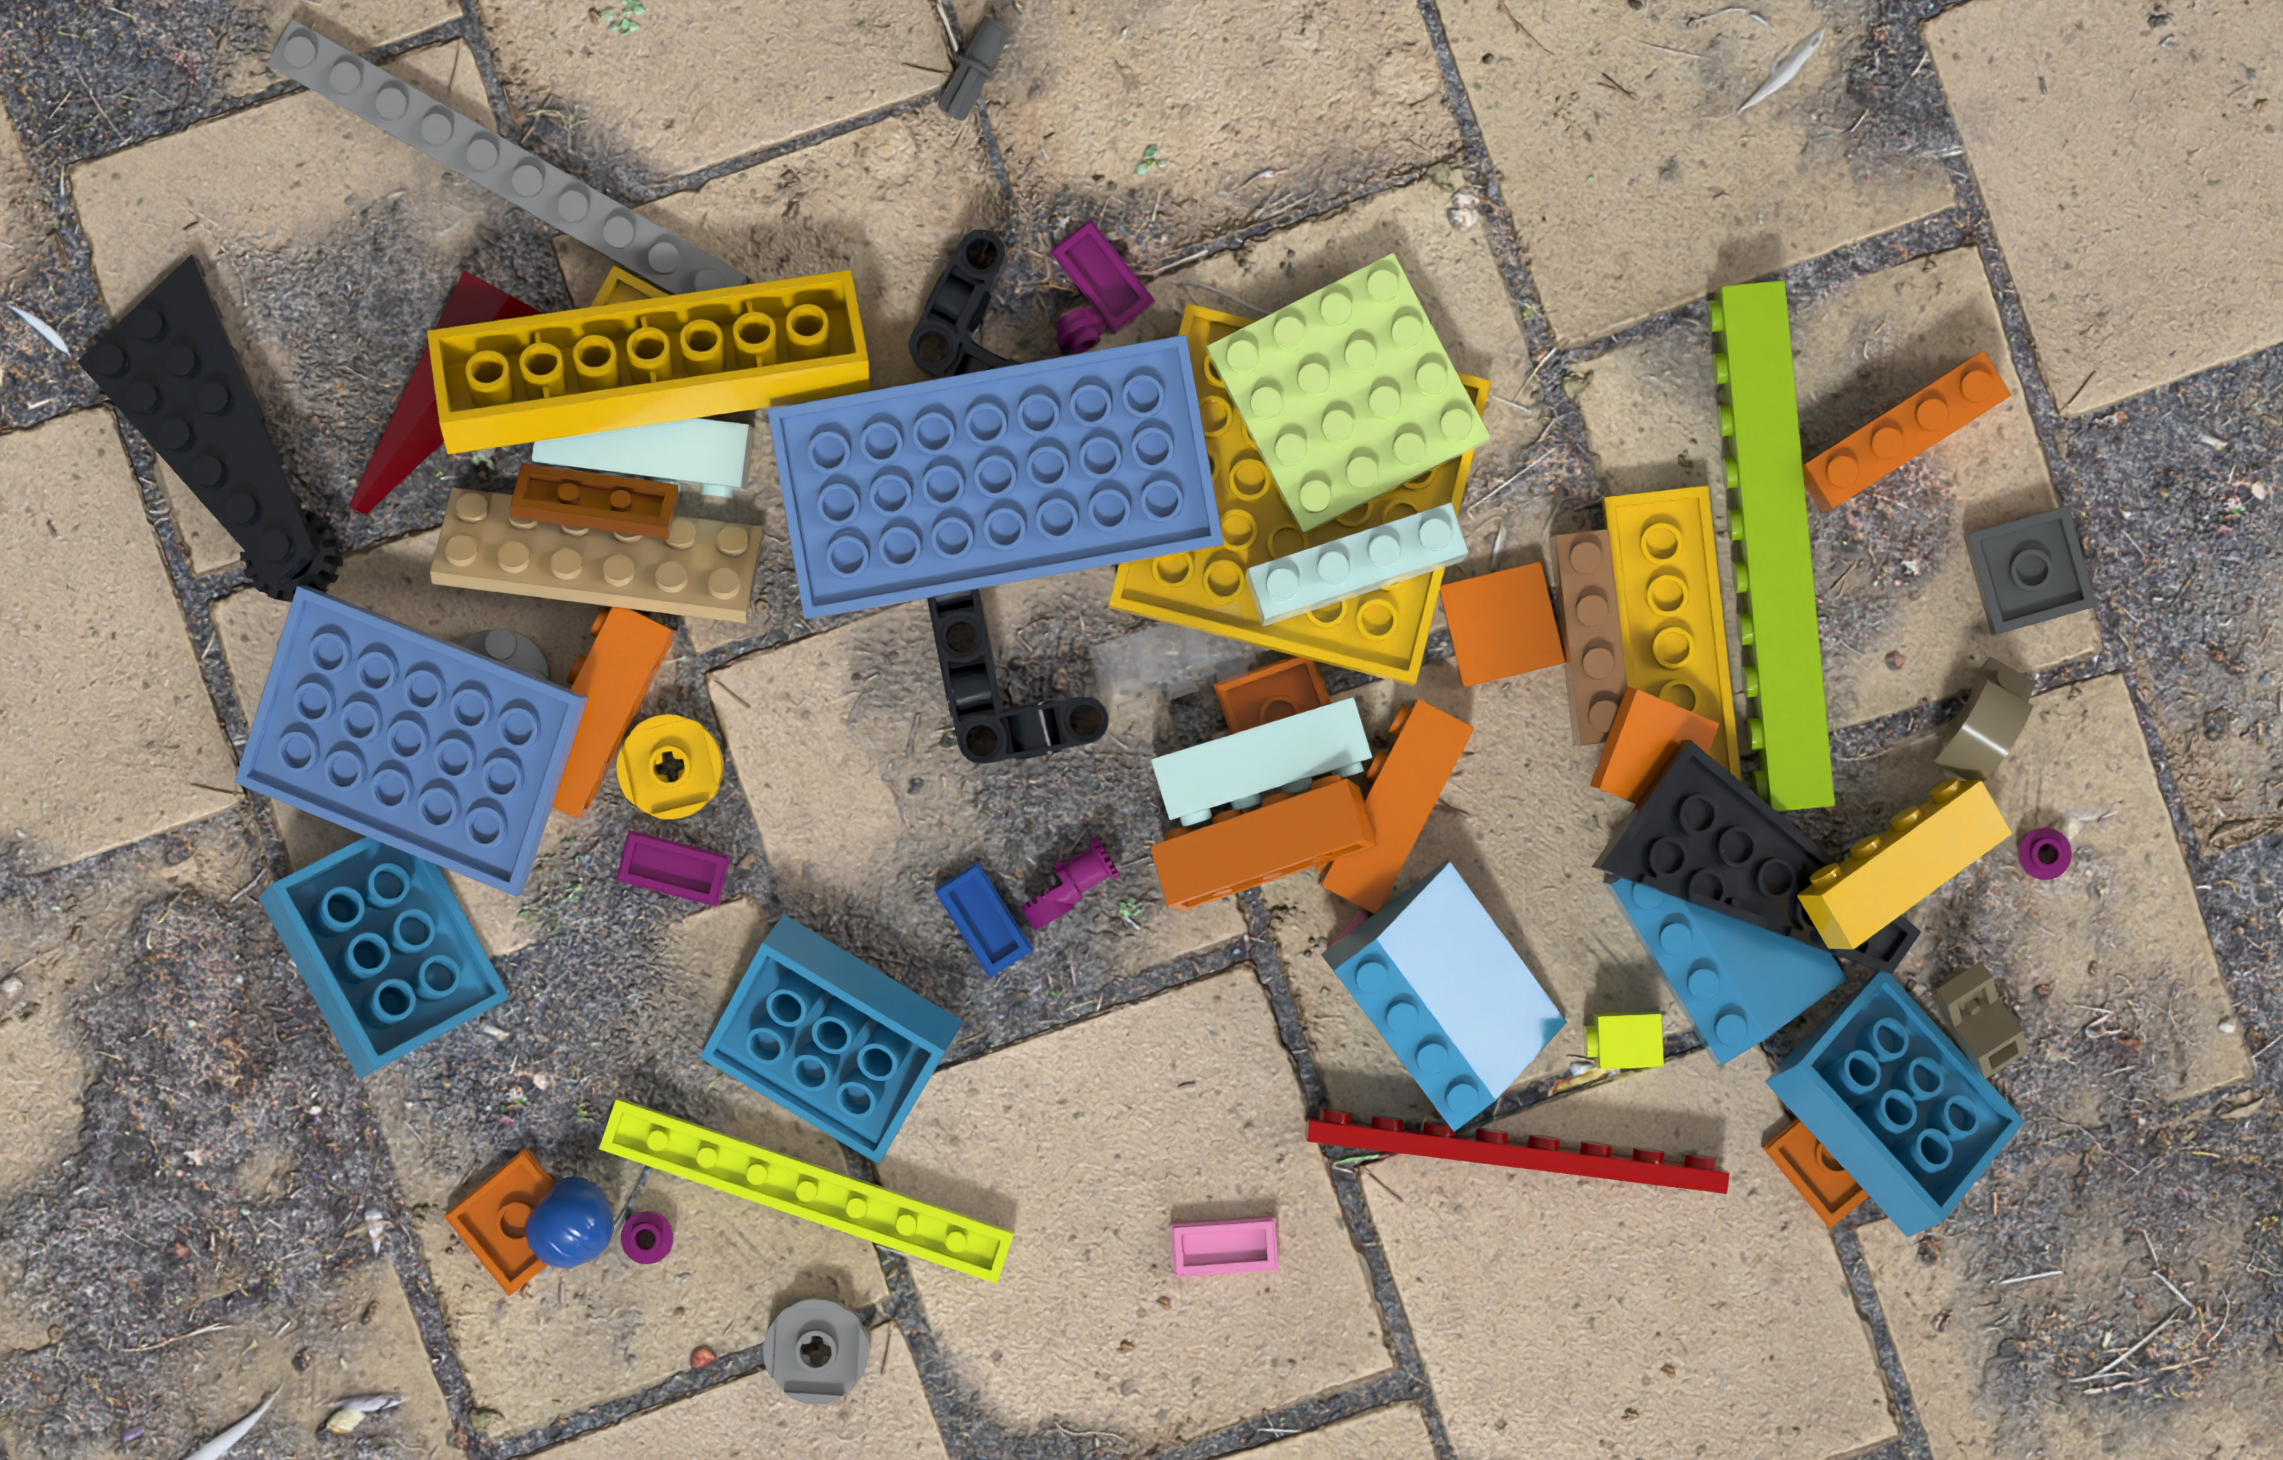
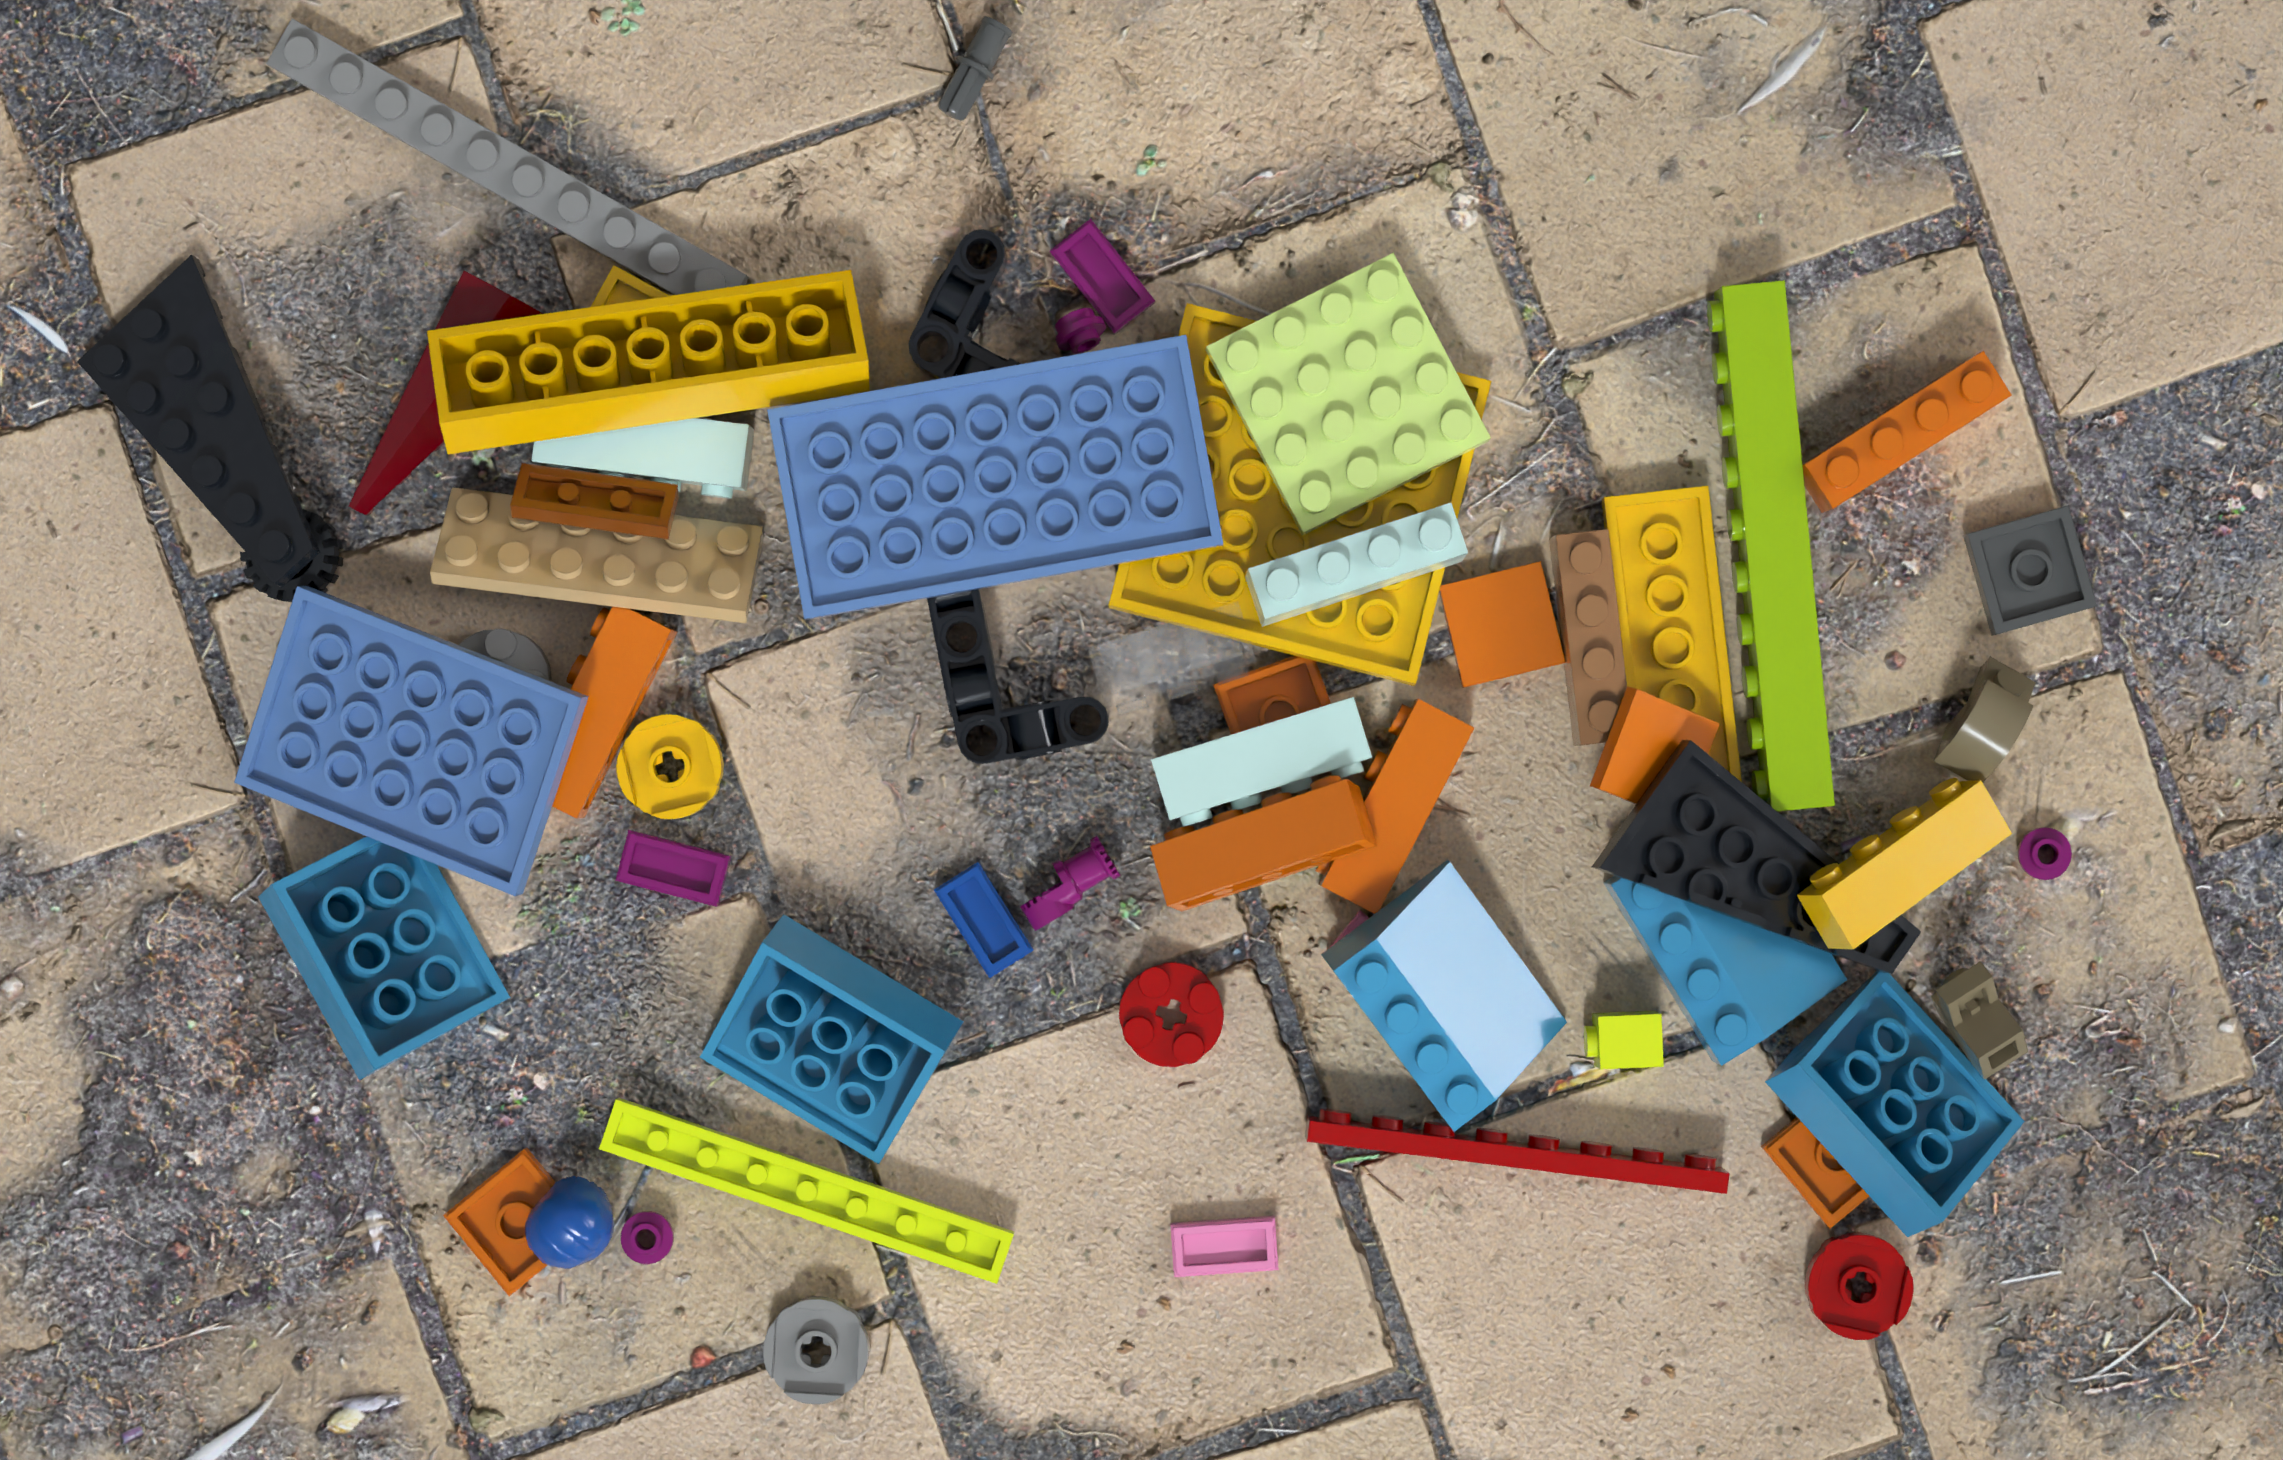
(1186, 1040): none -> red plate
(1874, 1311): none -> red plate

